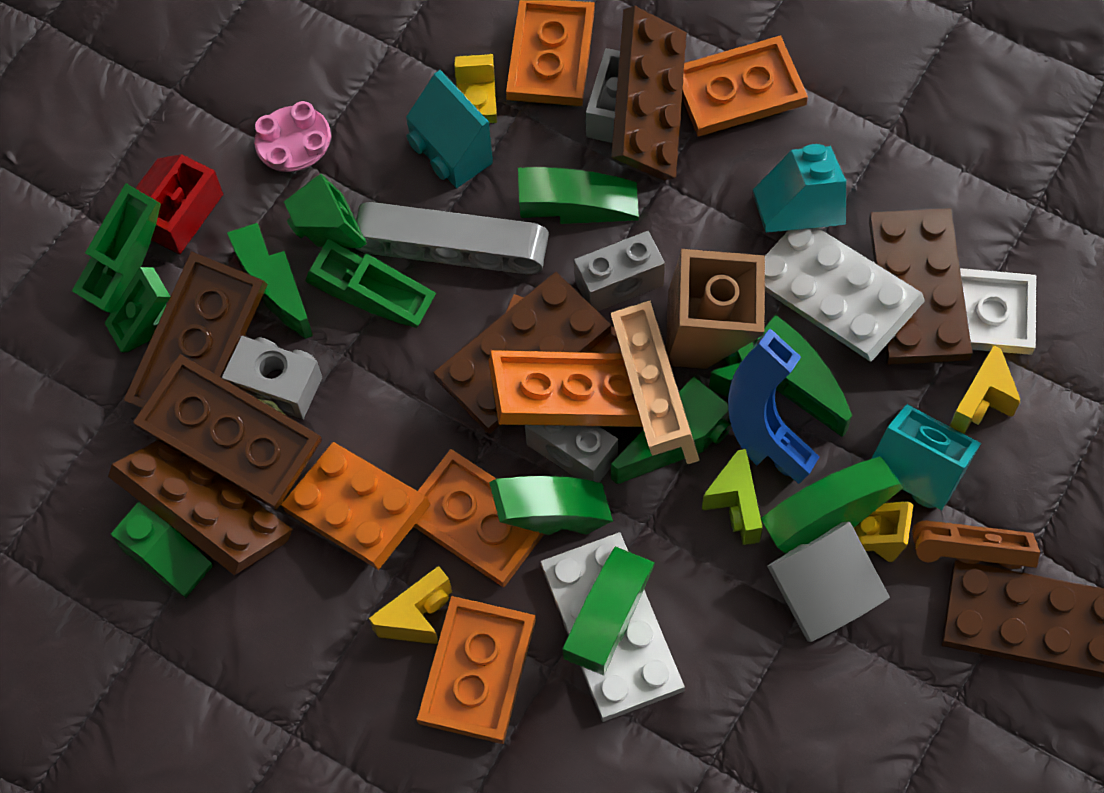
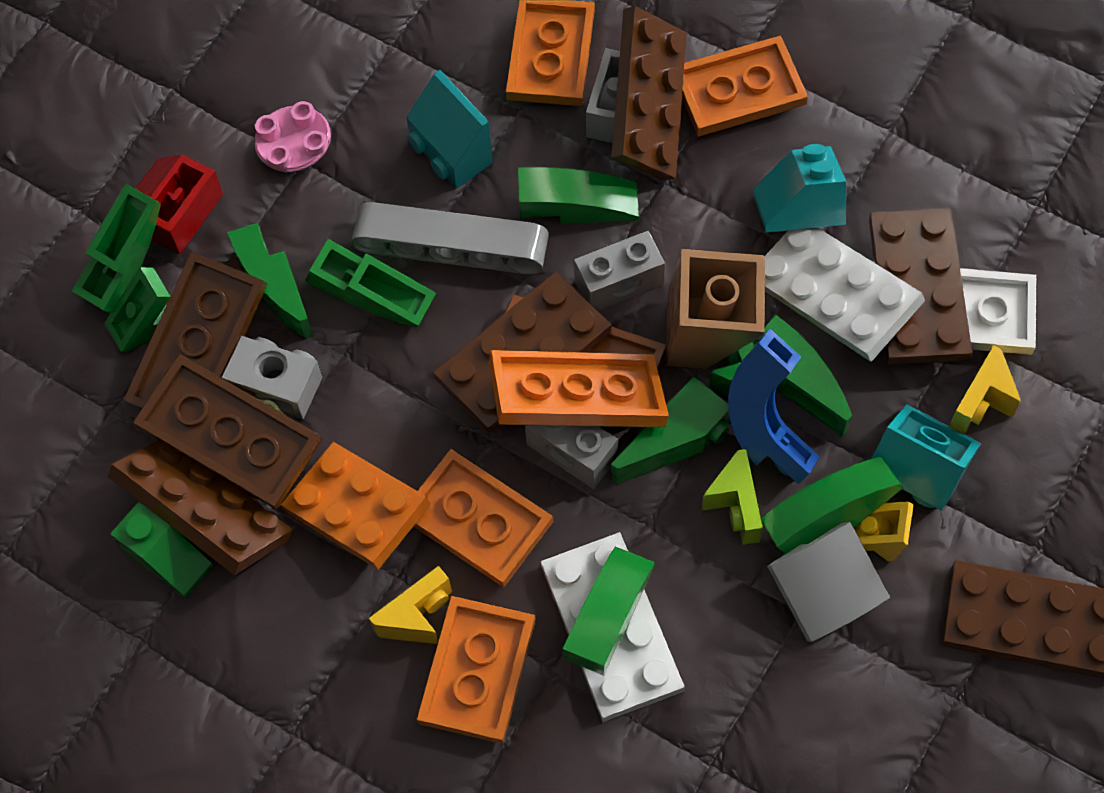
(323, 214): green slope -> none
(477, 83): yellow slope -> none
(551, 503): green slope -> none
(653, 381): light nougat fence -> none
(975, 544): dark orange plate -> none

